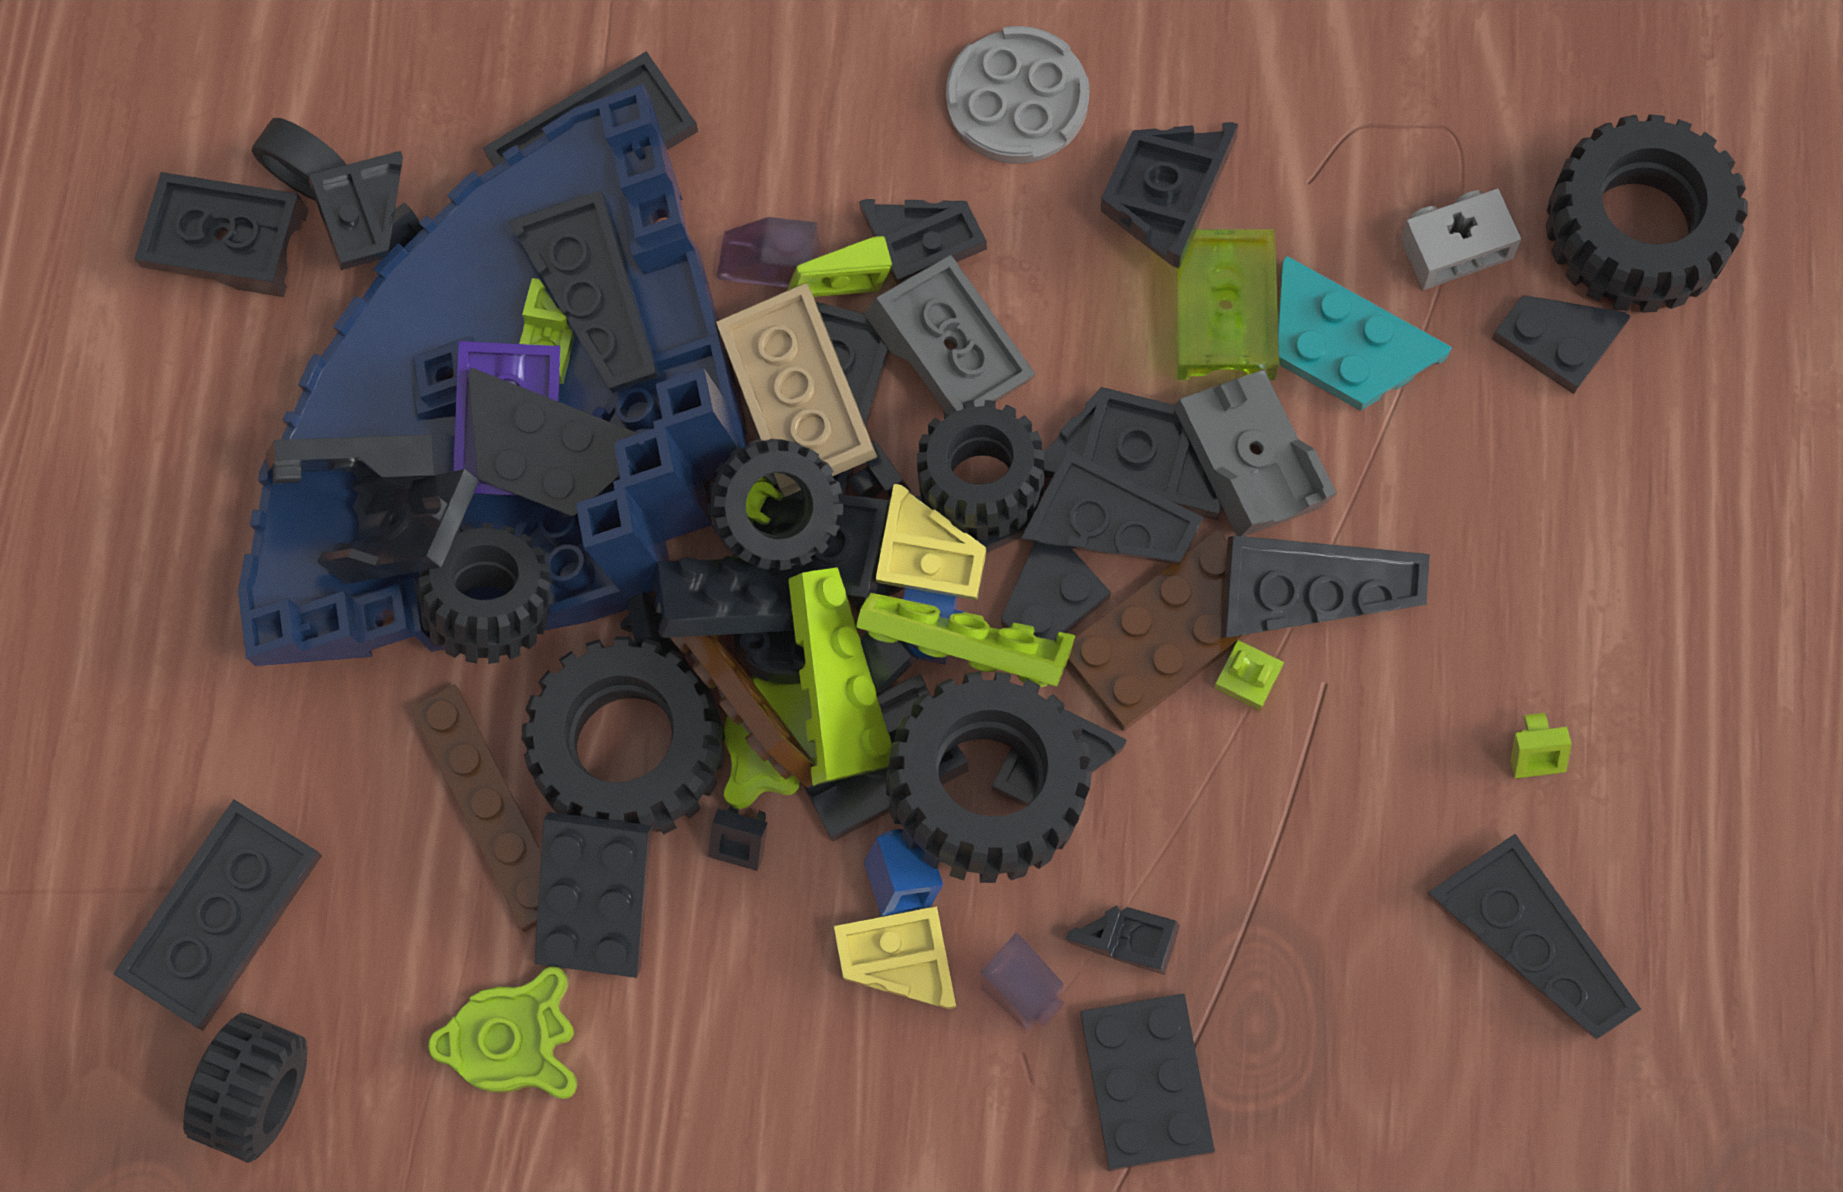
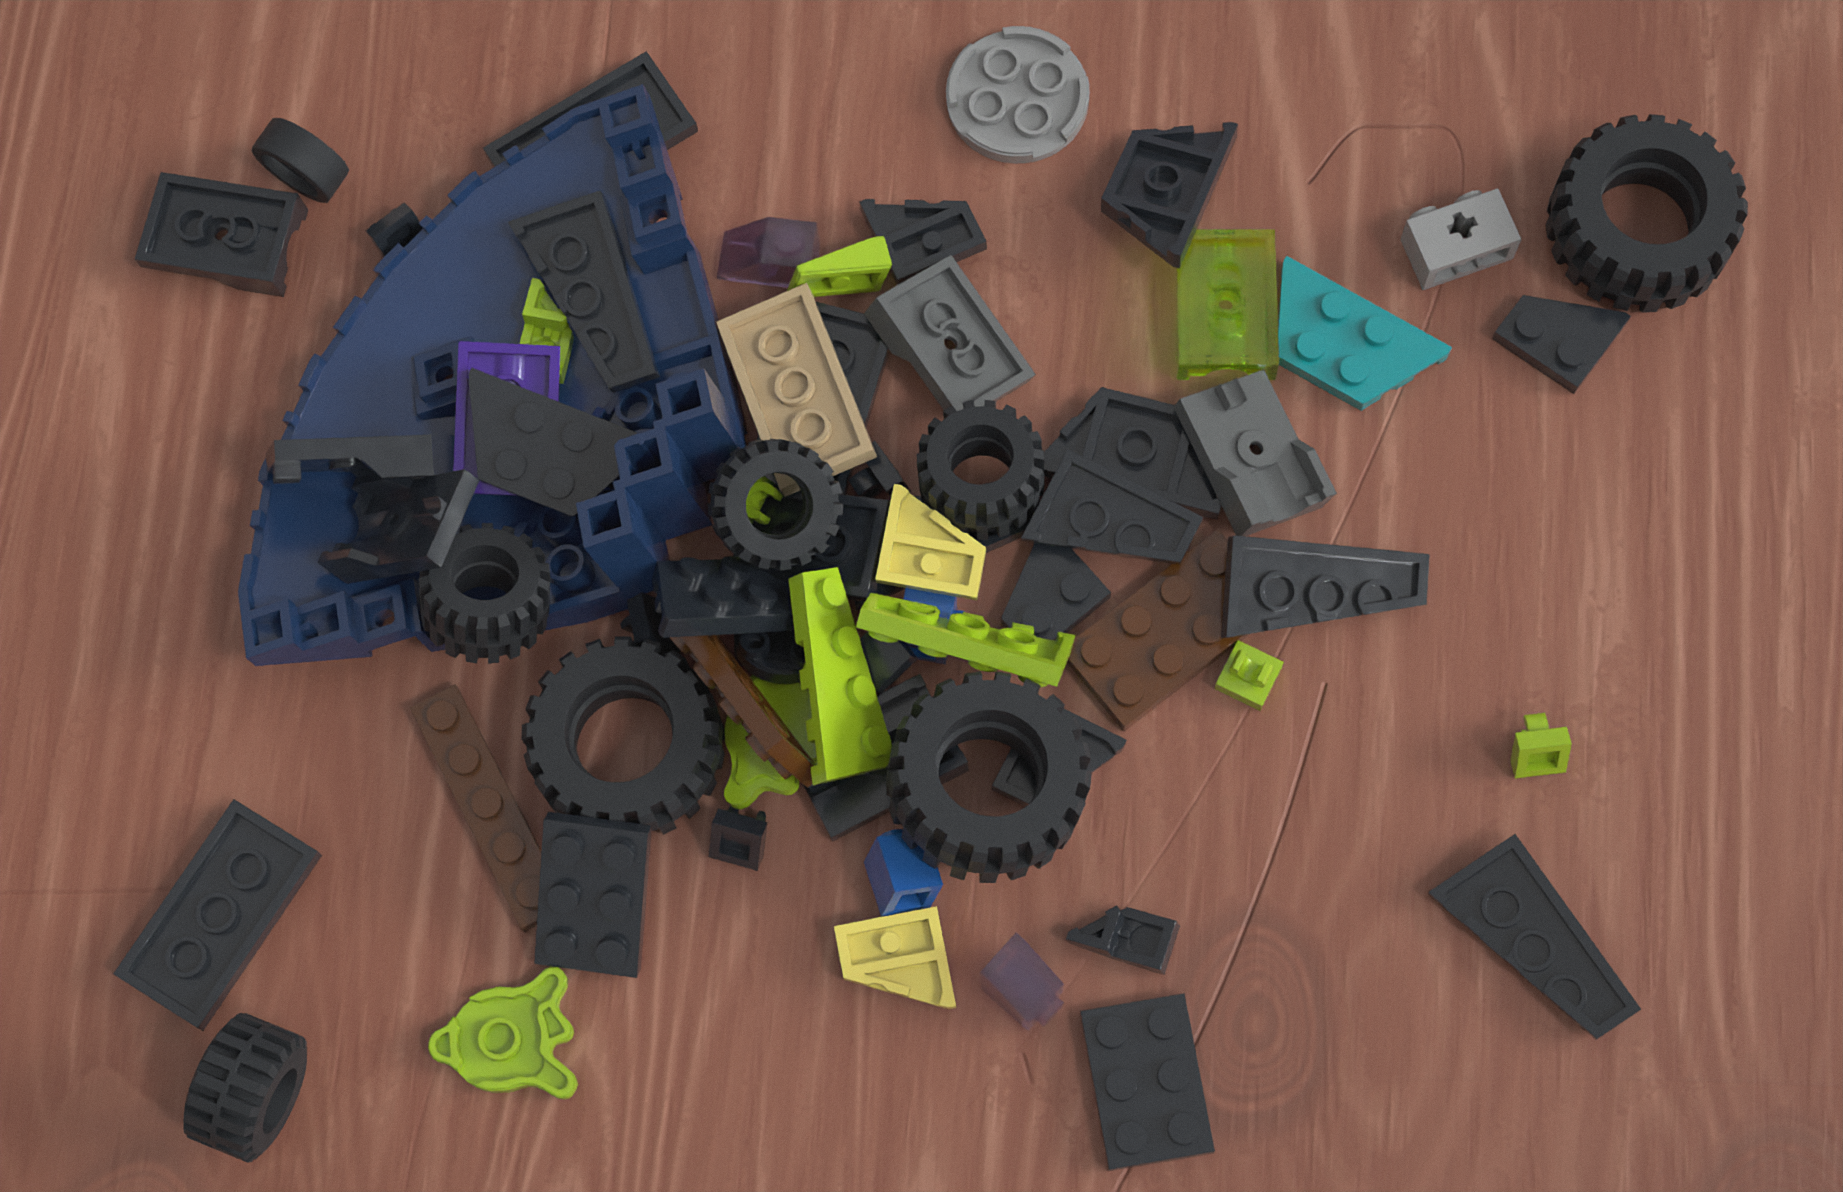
(359, 207): black wing -> none

